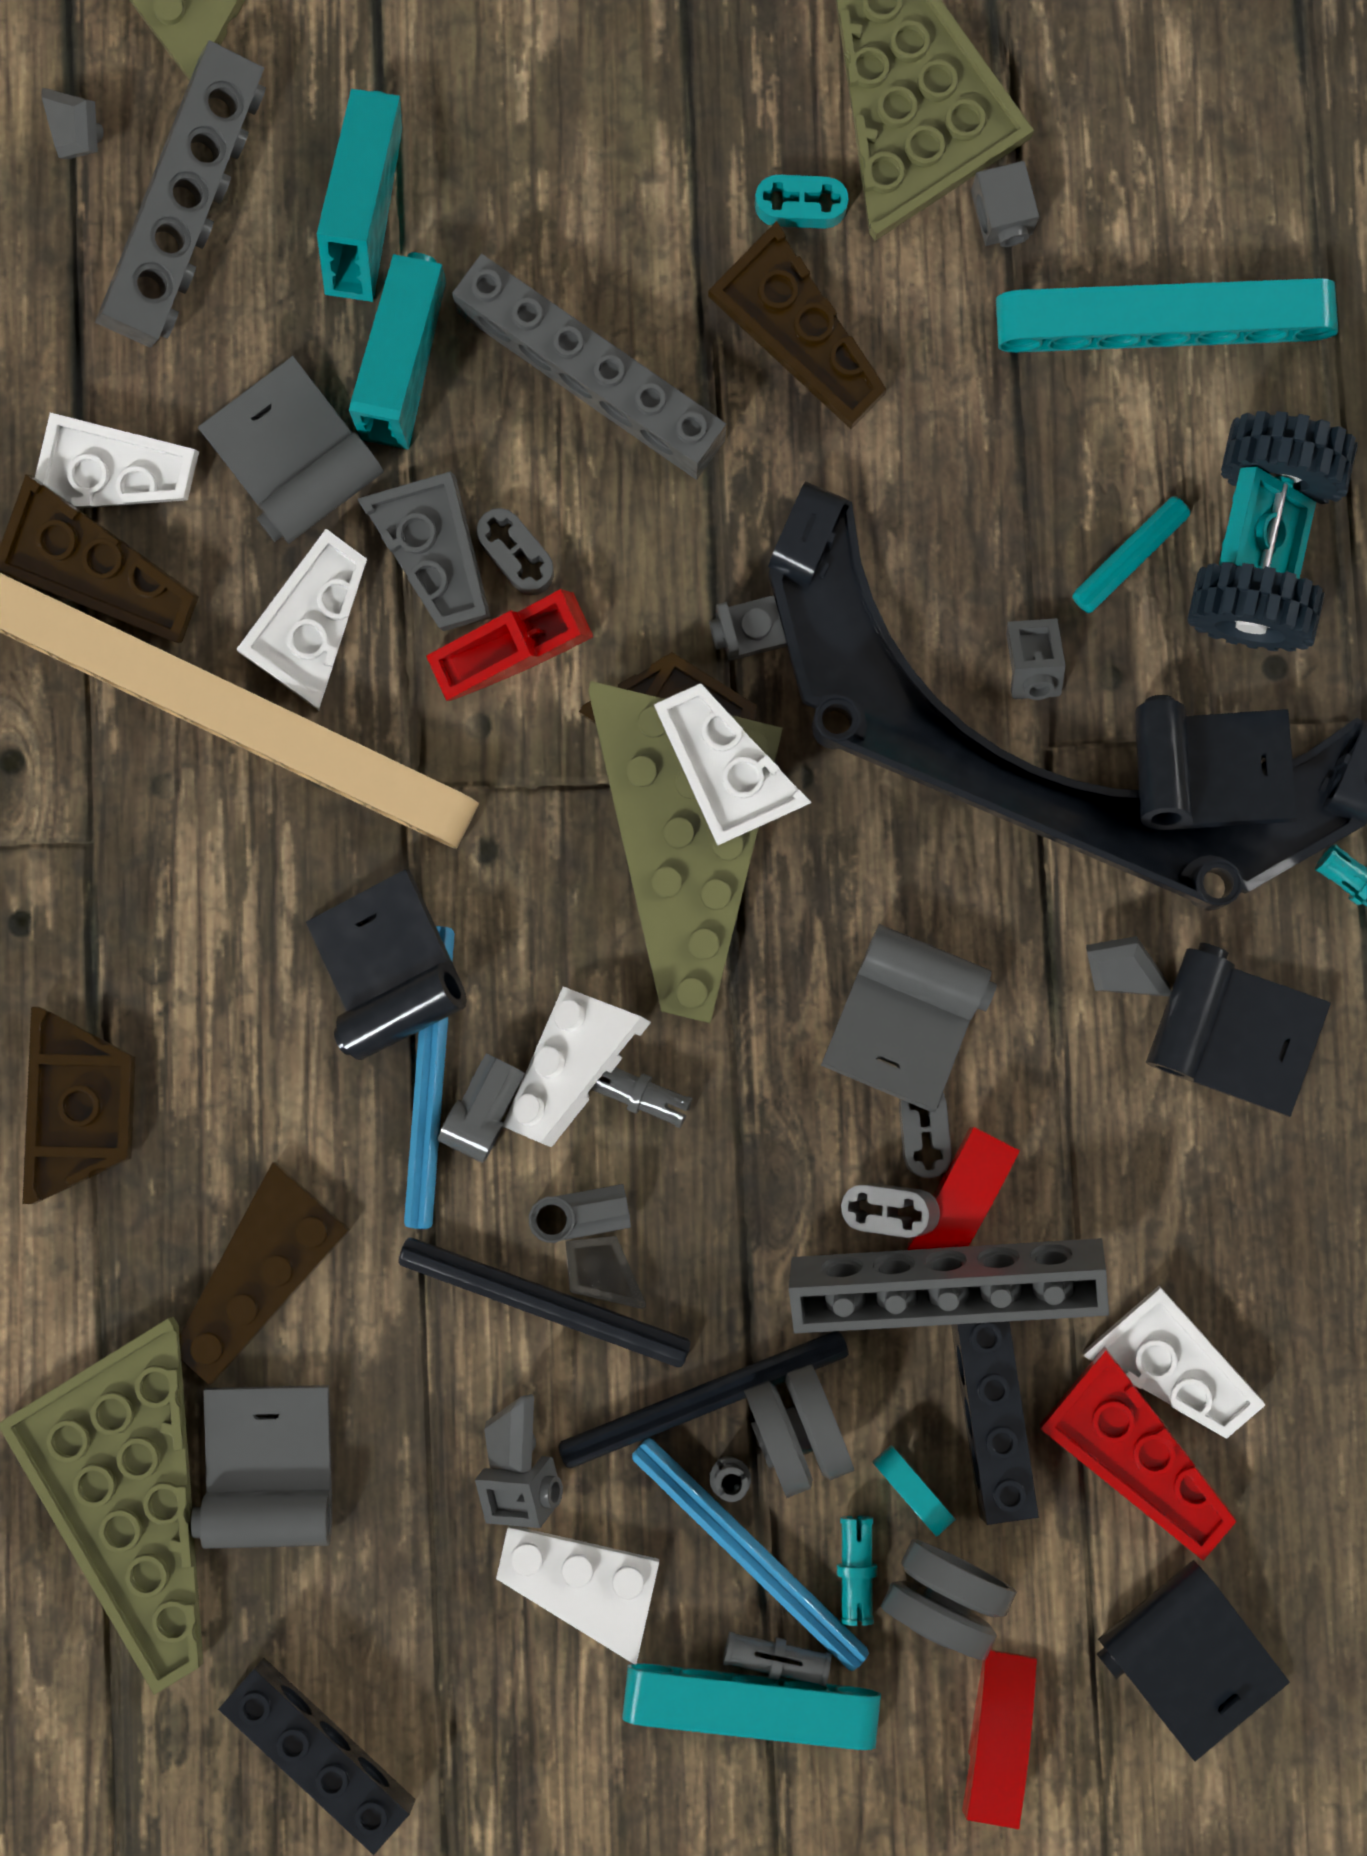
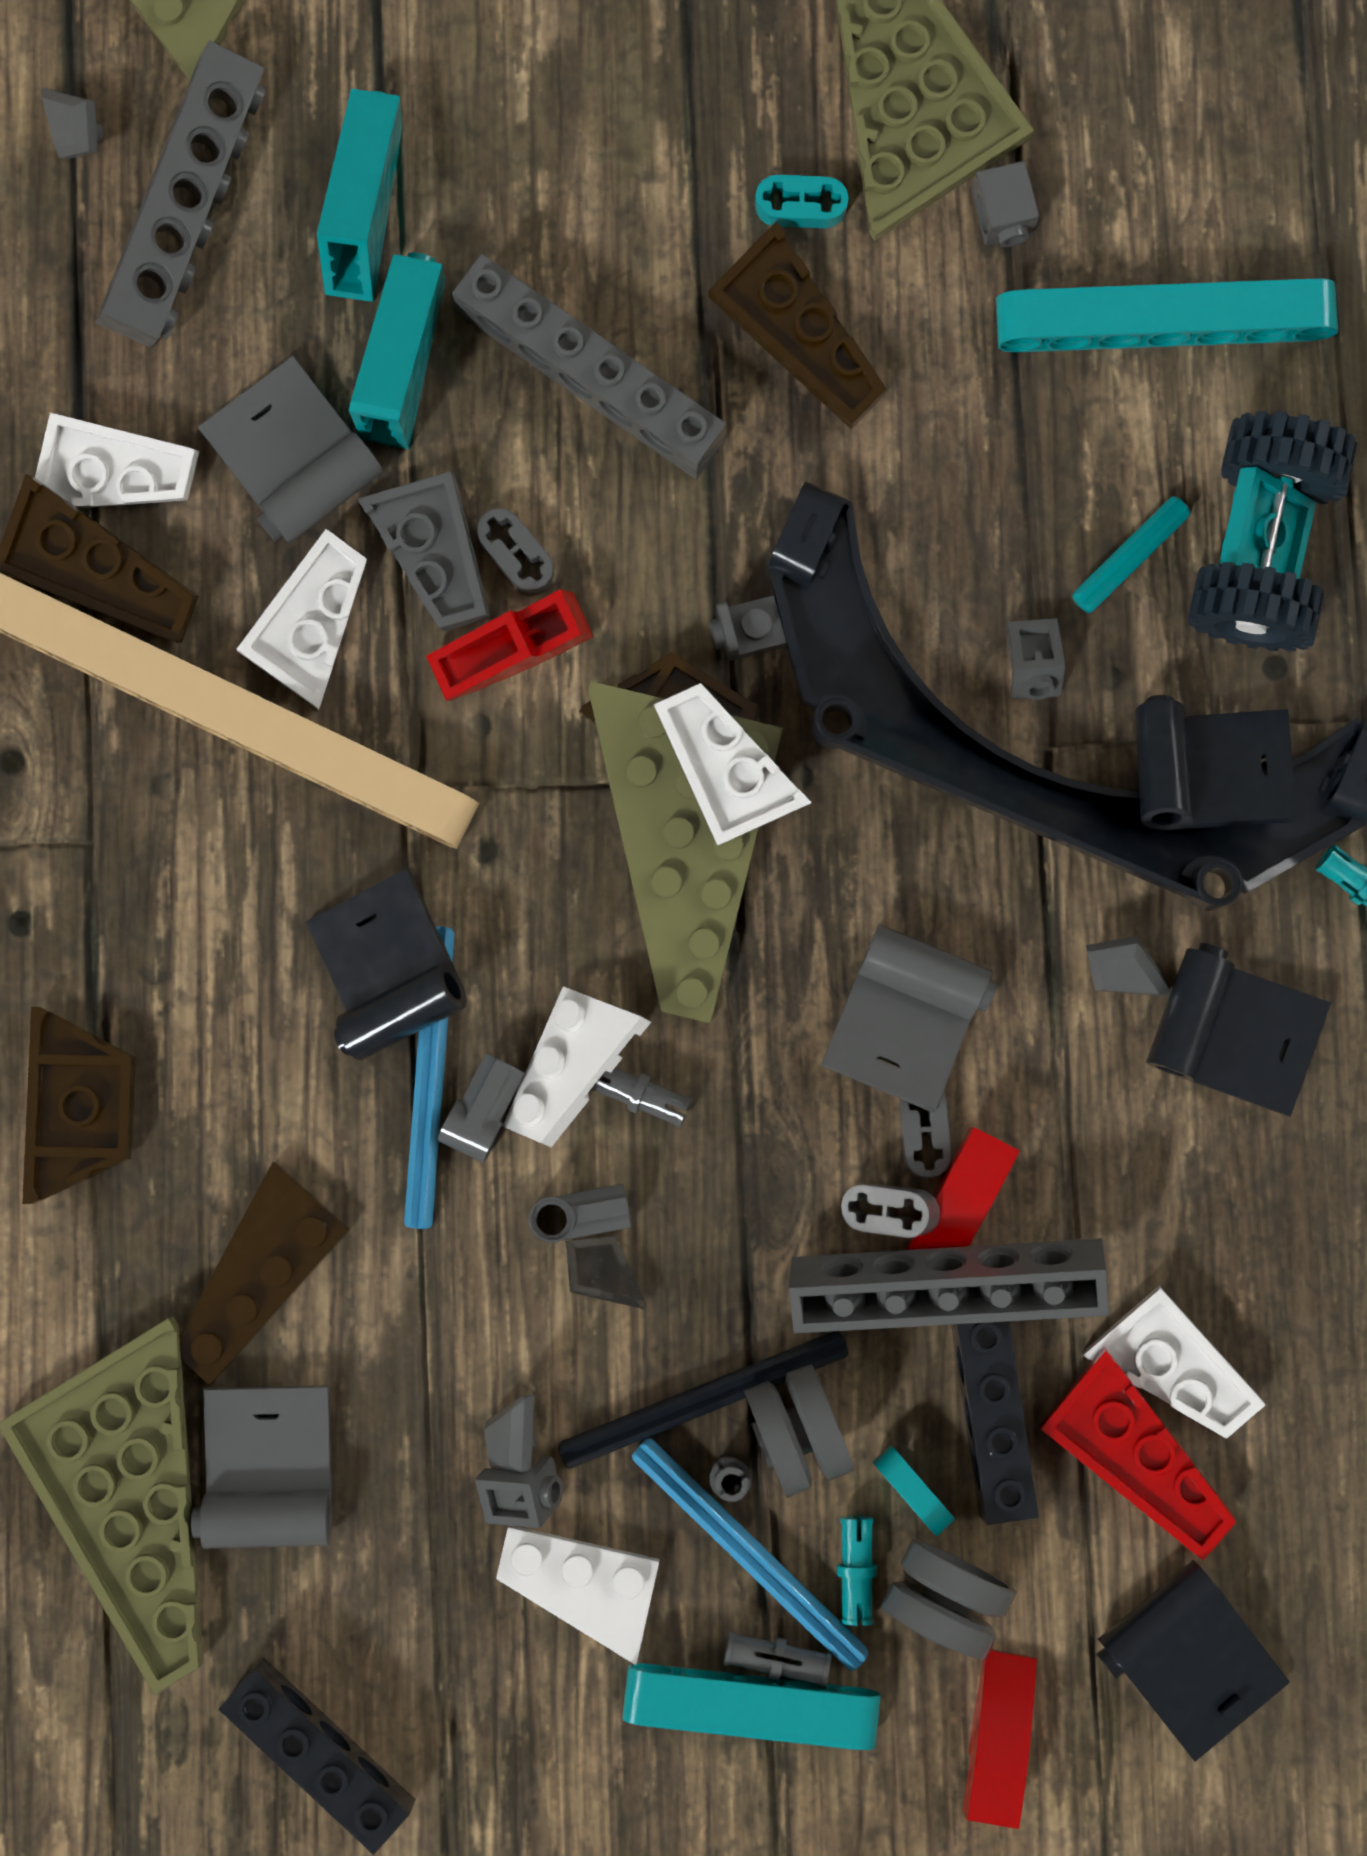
(544, 1302): black axle -> none

